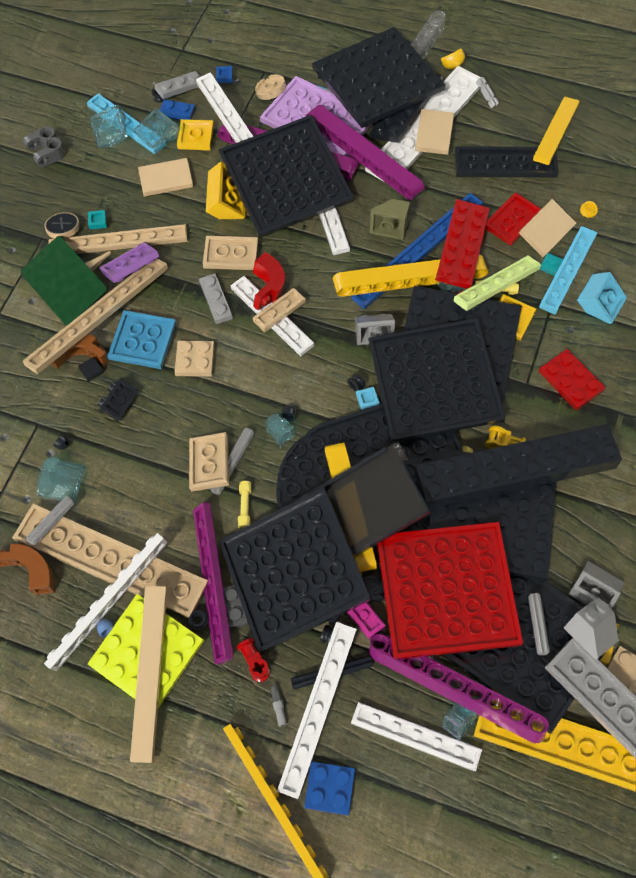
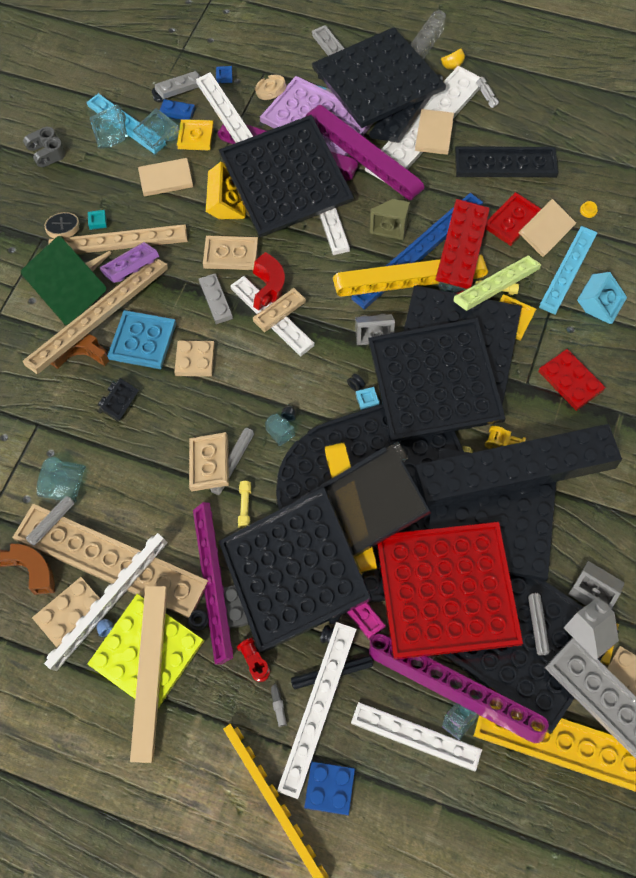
(61, 442): black hinge -> none
(65, 610): none -> tan plate
(90, 369): black tile -> none
(326, 40): none -> light grey plate
(551, 264): teal plate -> none
(556, 131): yellow tile -> none

